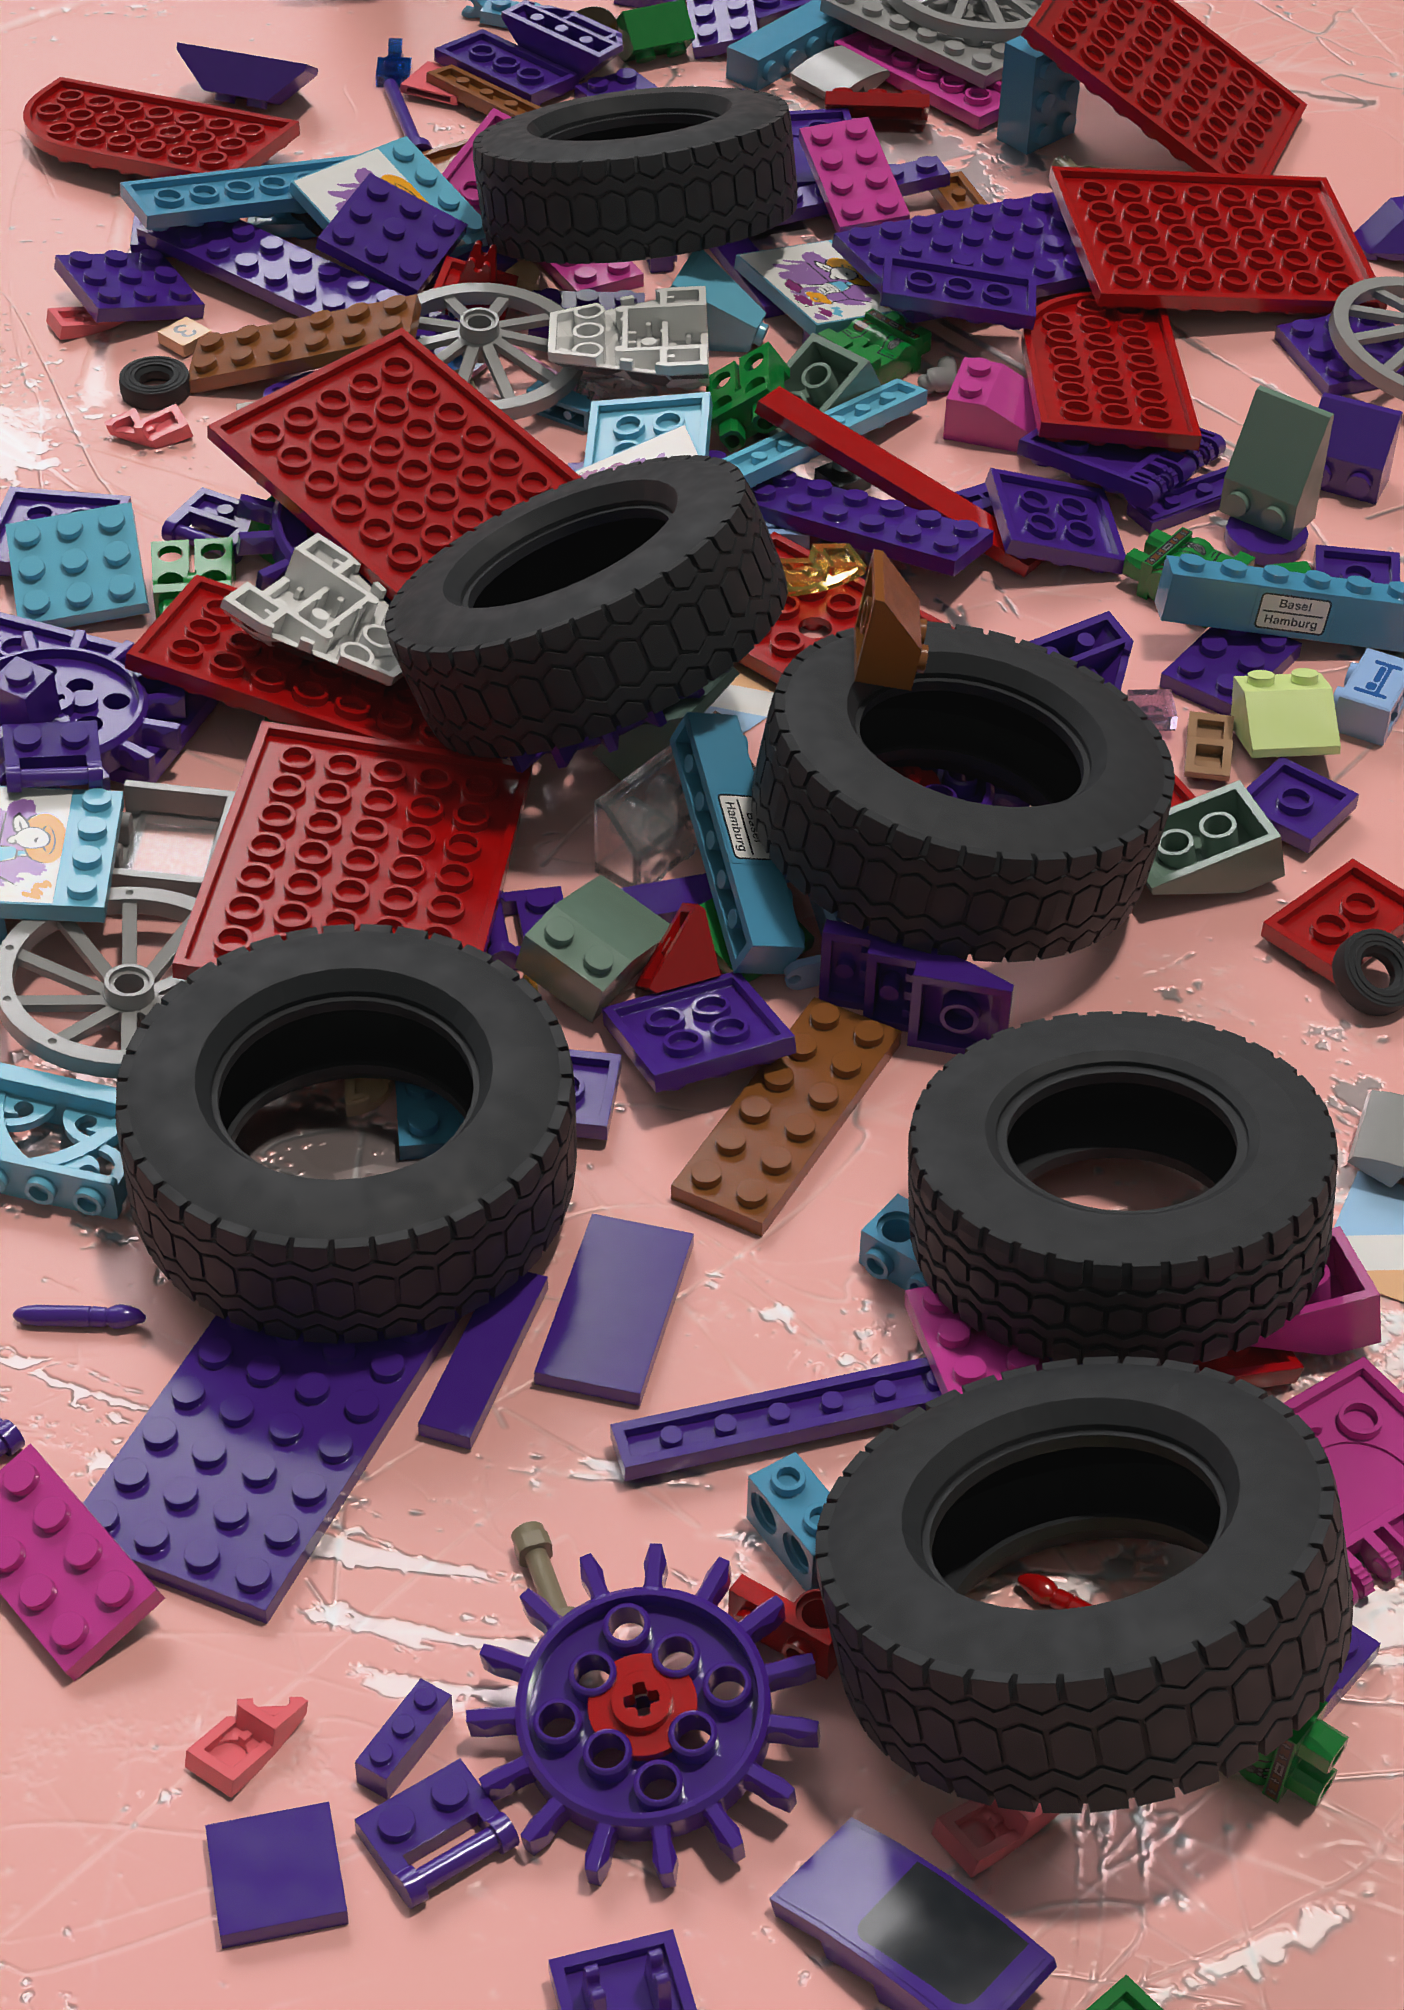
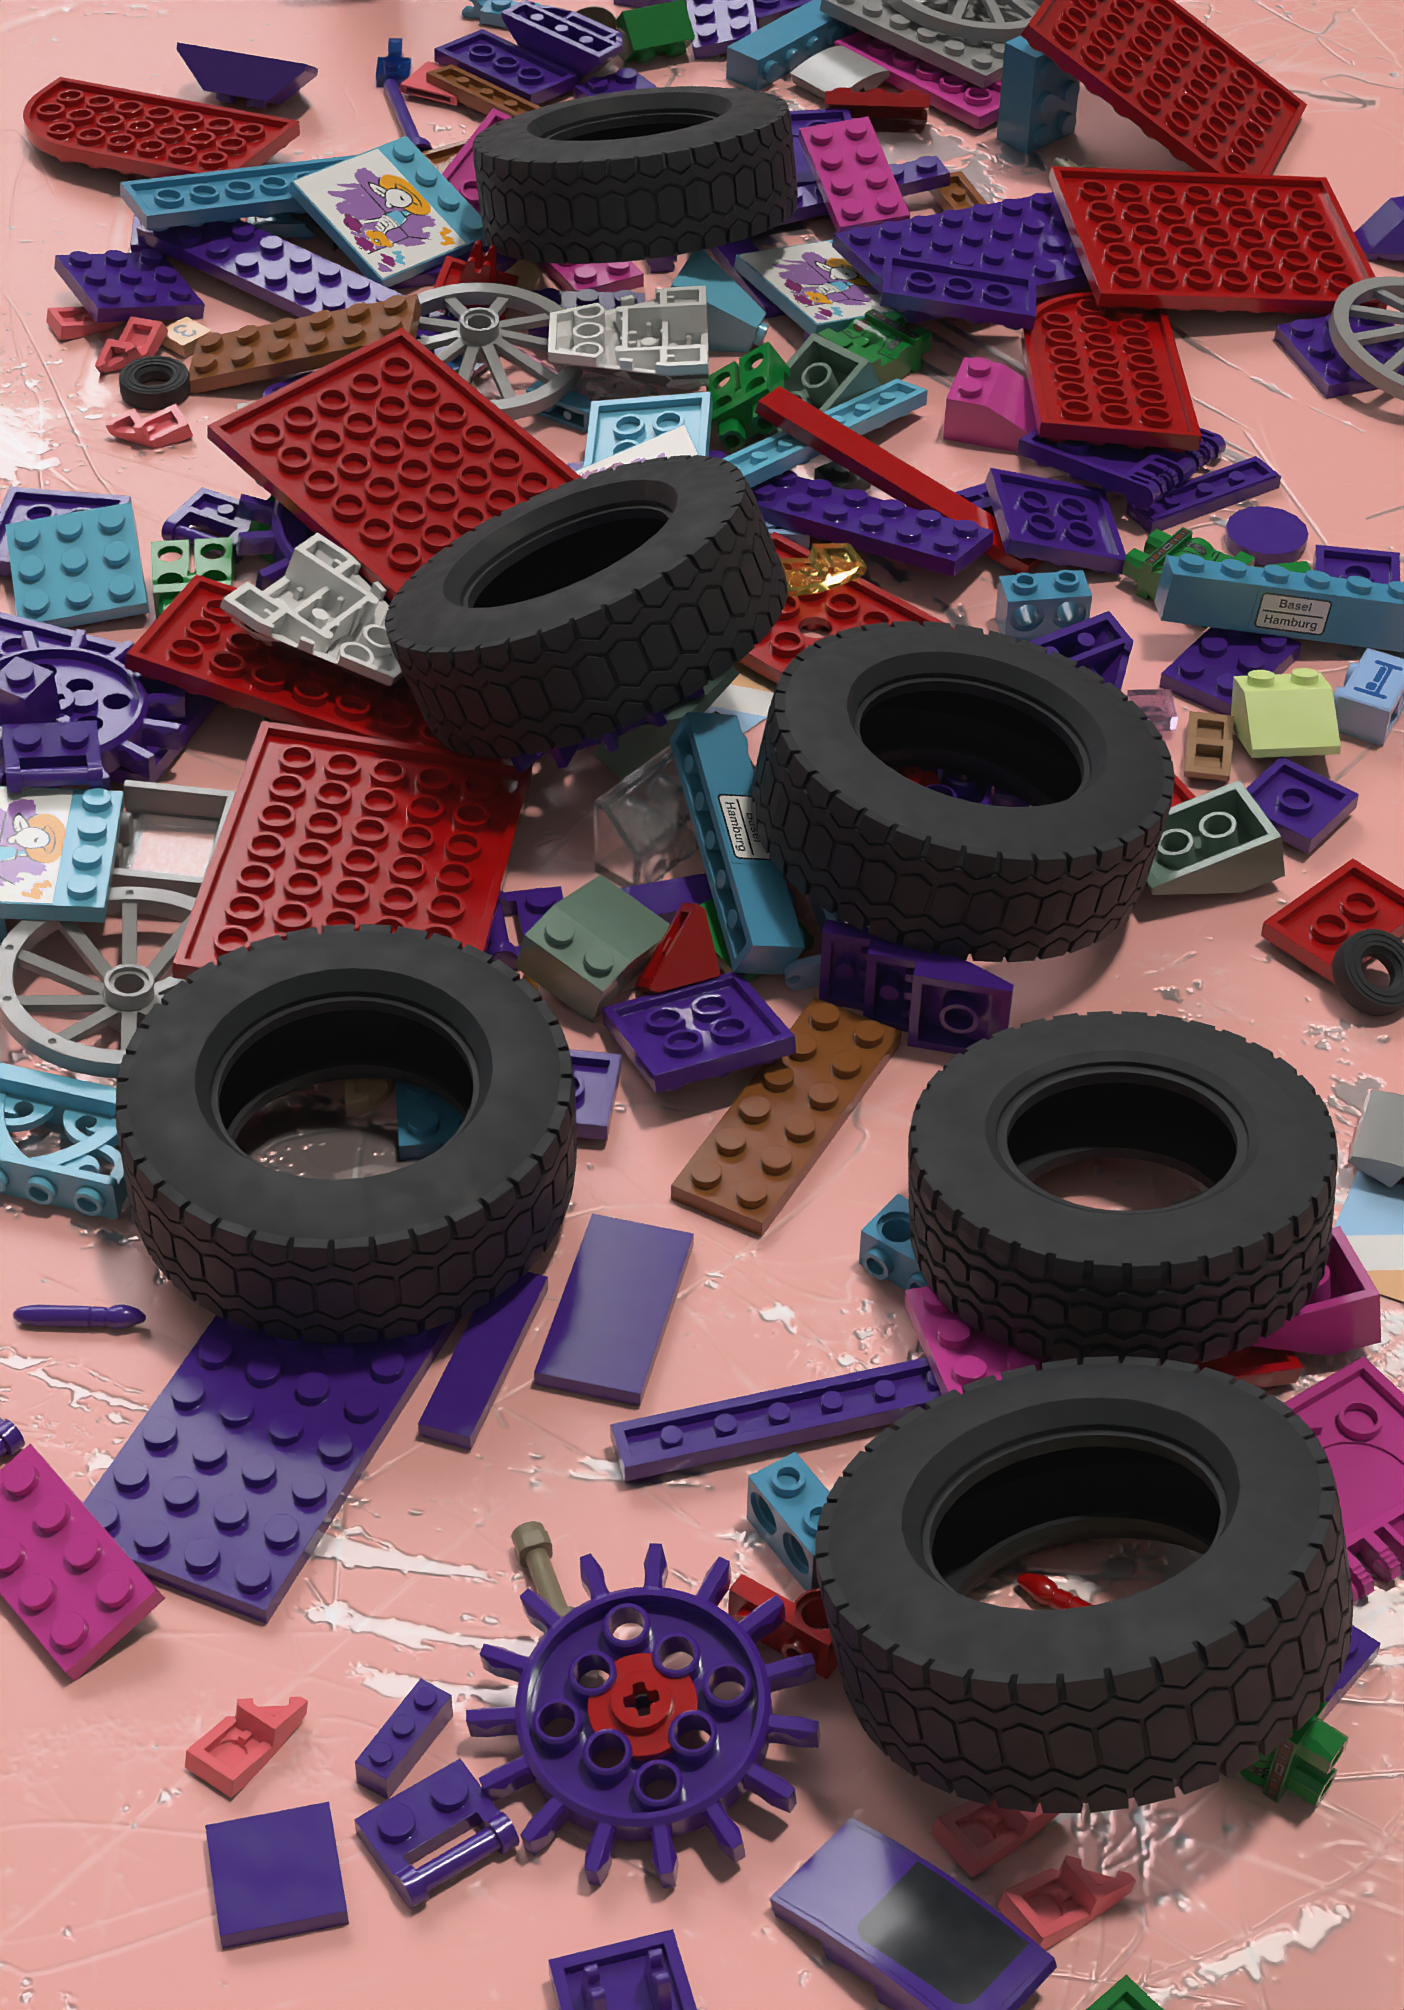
(138, 340): none -> coral slope
(391, 236): dark purple plate -> none
(888, 629): dark orange slope -> none
(939, 377): light grey arm -> none
(1041, 603): none -> dark azure brick
(1062, 1900): none -> coral slope
(1277, 464): sand green slope -> none
(1359, 447): dark purple slope -> none

